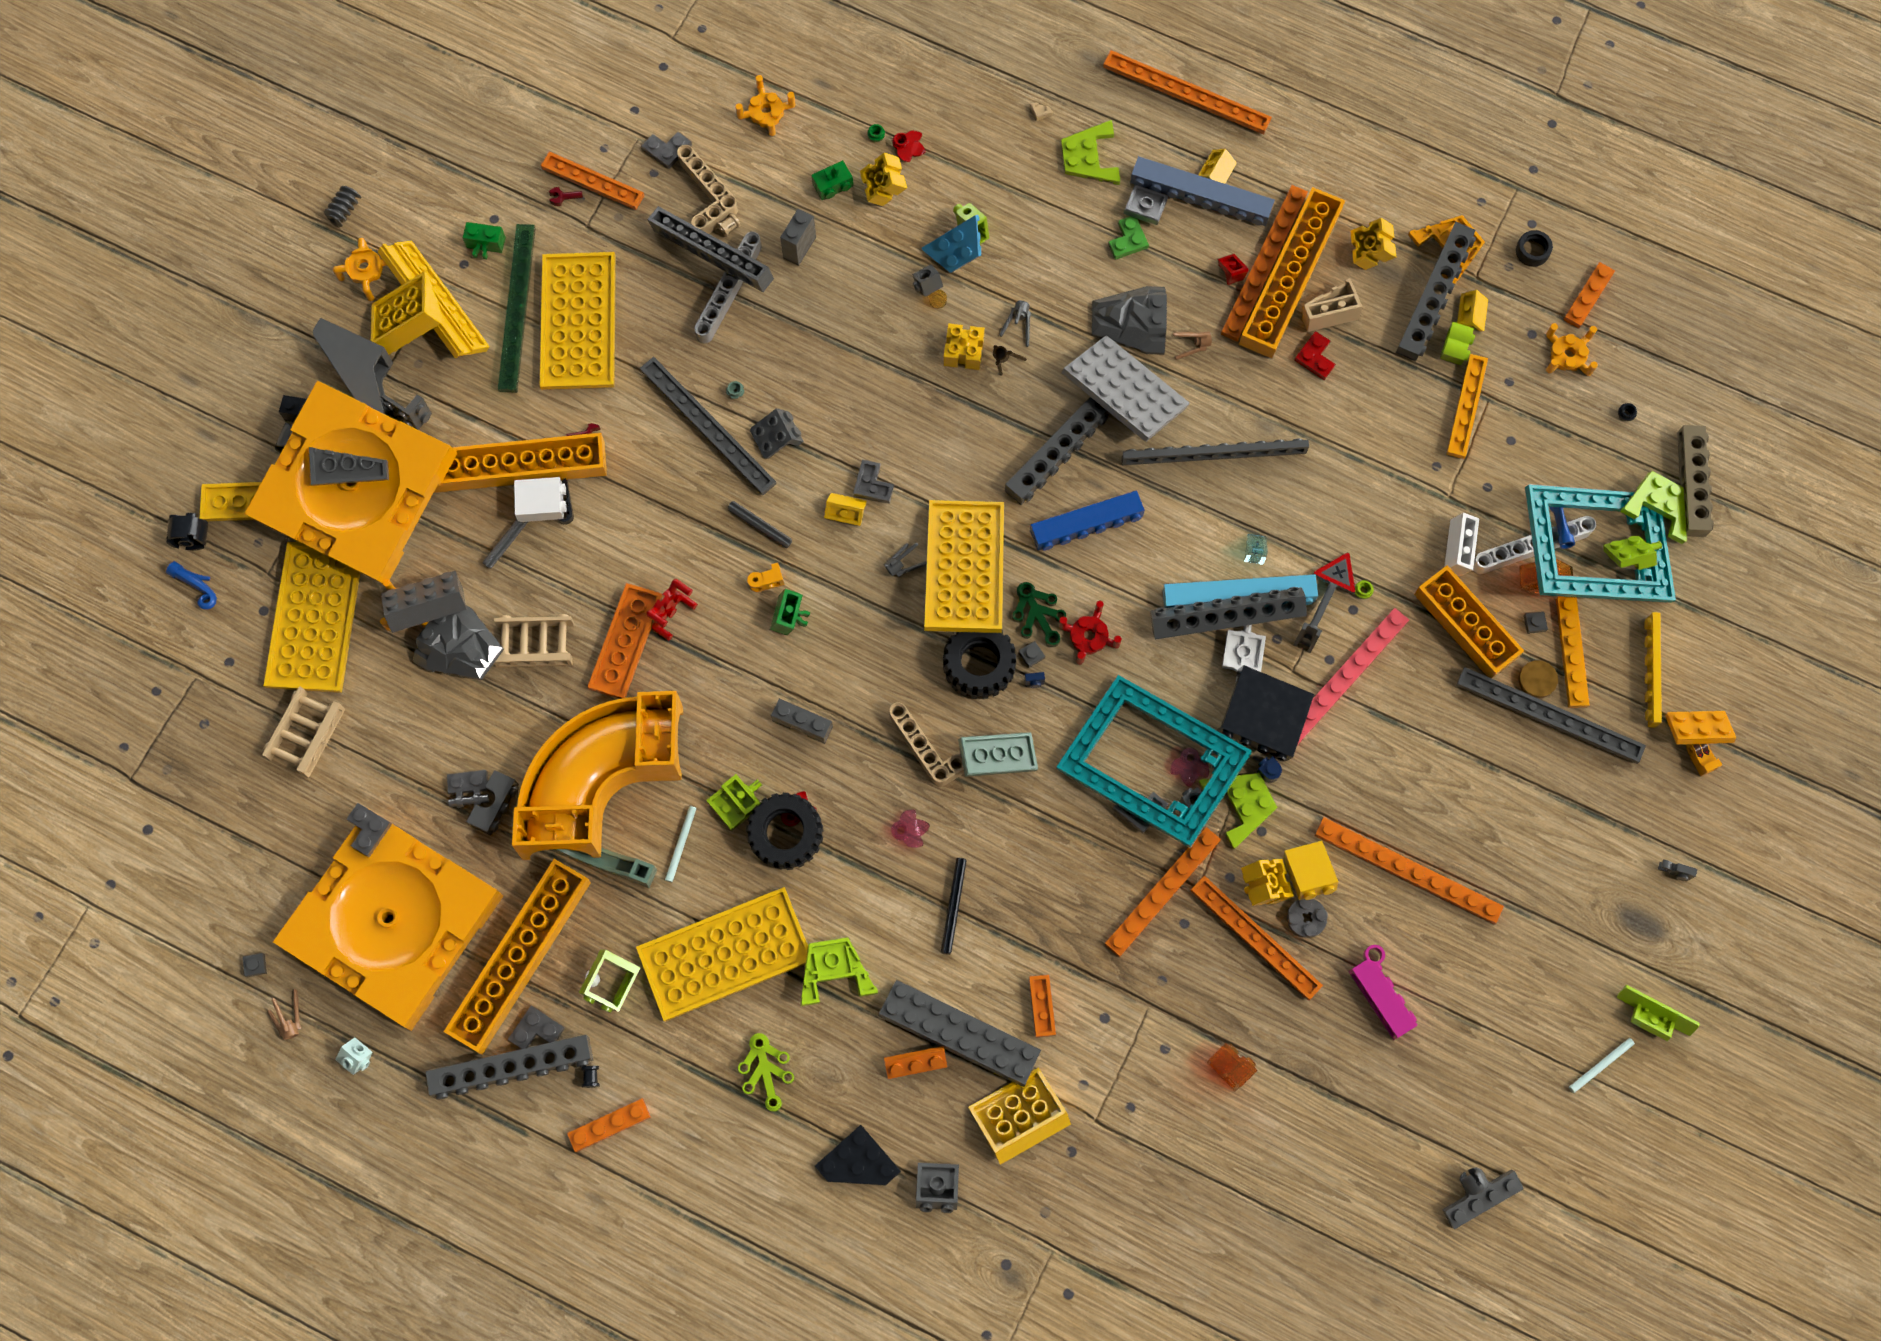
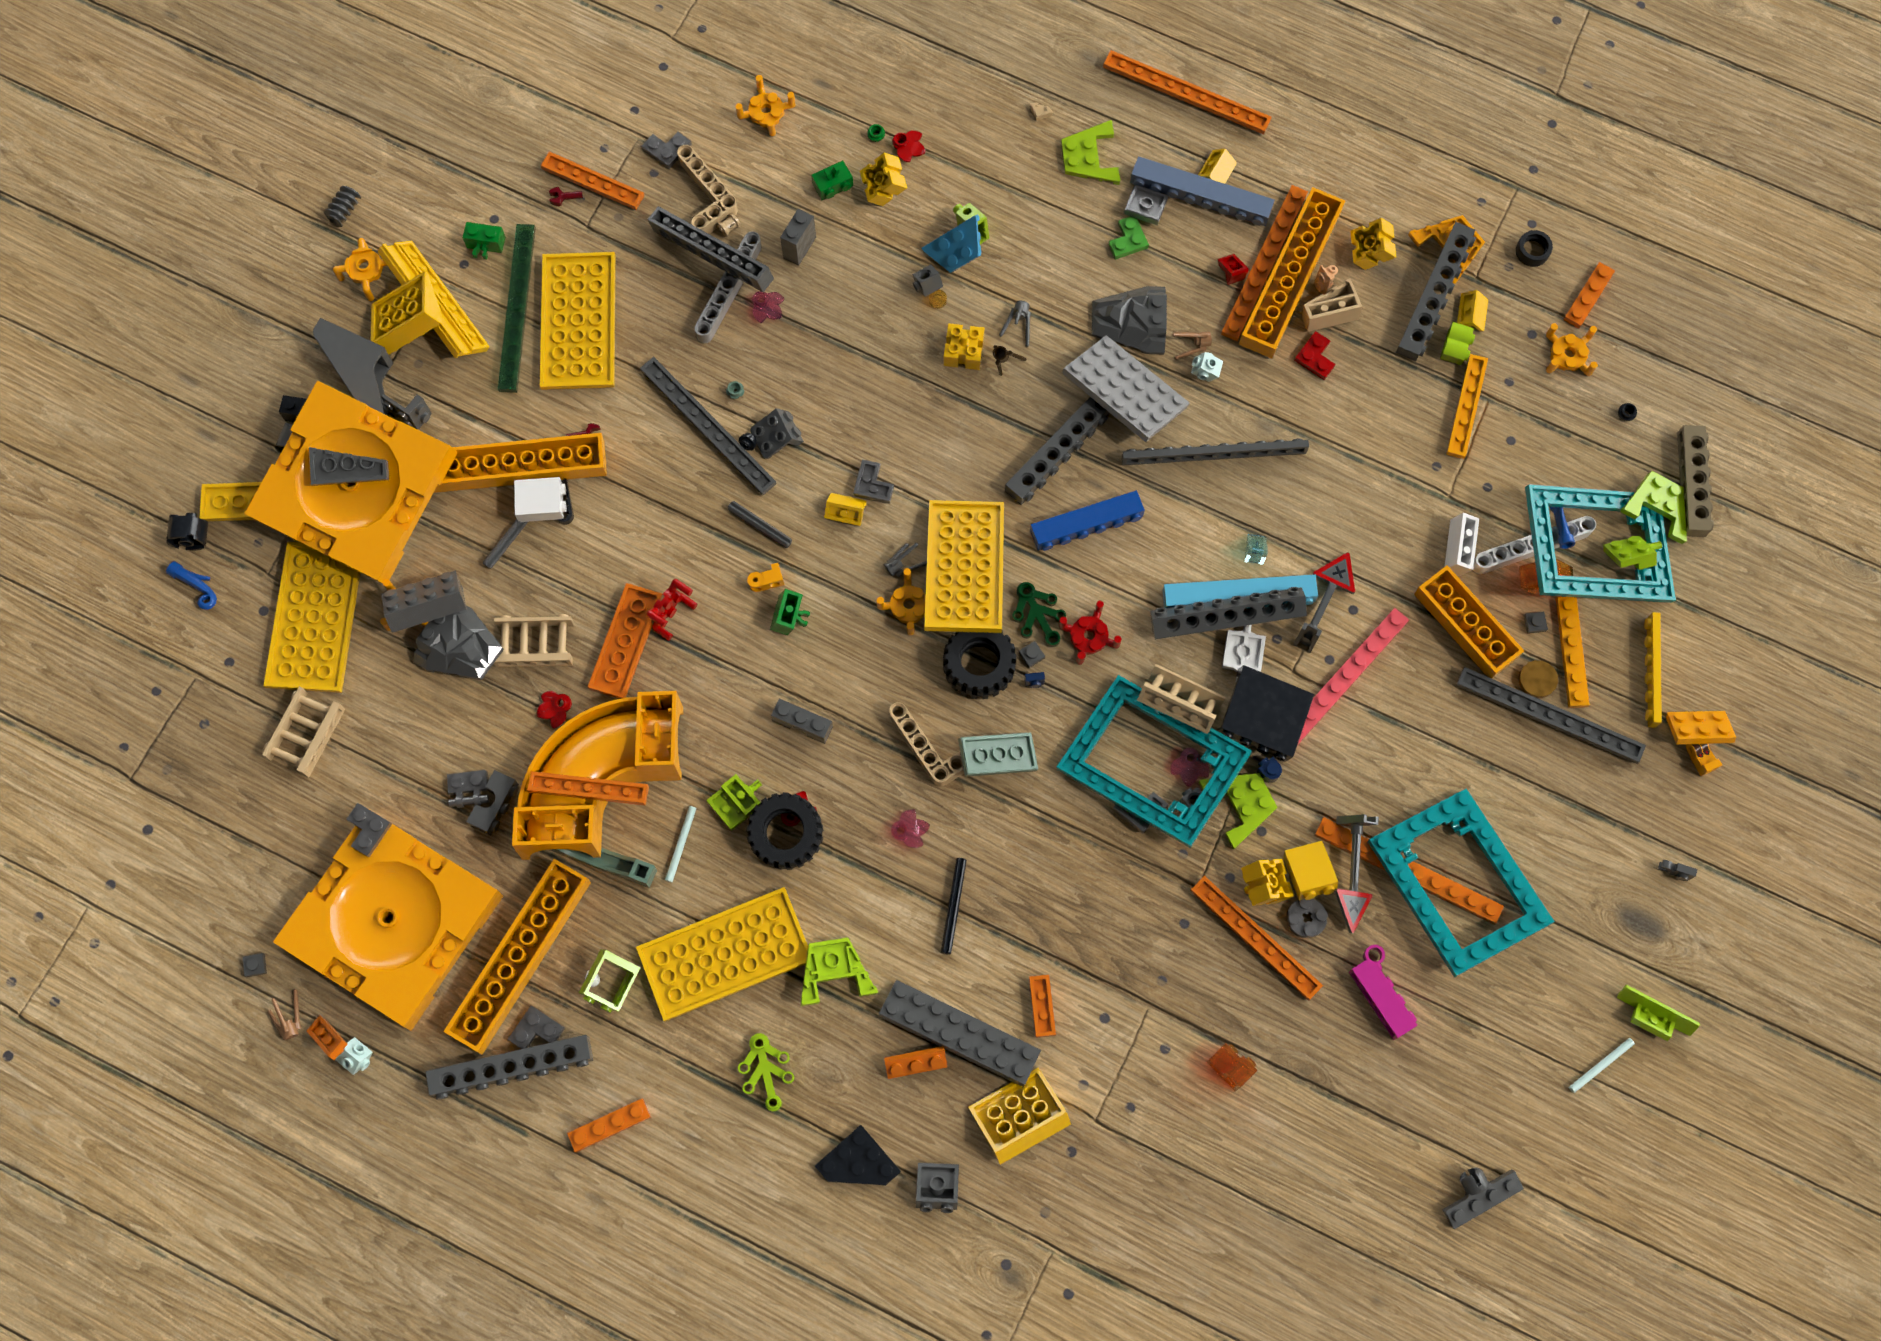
(327, 1037): none -> orange plate
(551, 710): none -> red plate
(588, 788): none -> orange plate
(590, 1076): black bush -> none
(747, 441): none -> black plate
(769, 308): none -> clear pink plate
(897, 601): none -> light orange plate
(1162, 892): orange plate -> none
(1176, 707): none -> tan fence
(1206, 366): none -> light aqua brick
(1325, 278): none -> light nougat hinge
(1352, 901): none -> dark grey piece
(1364, 584): lime plate -> none
(1453, 810): none -> teal plate

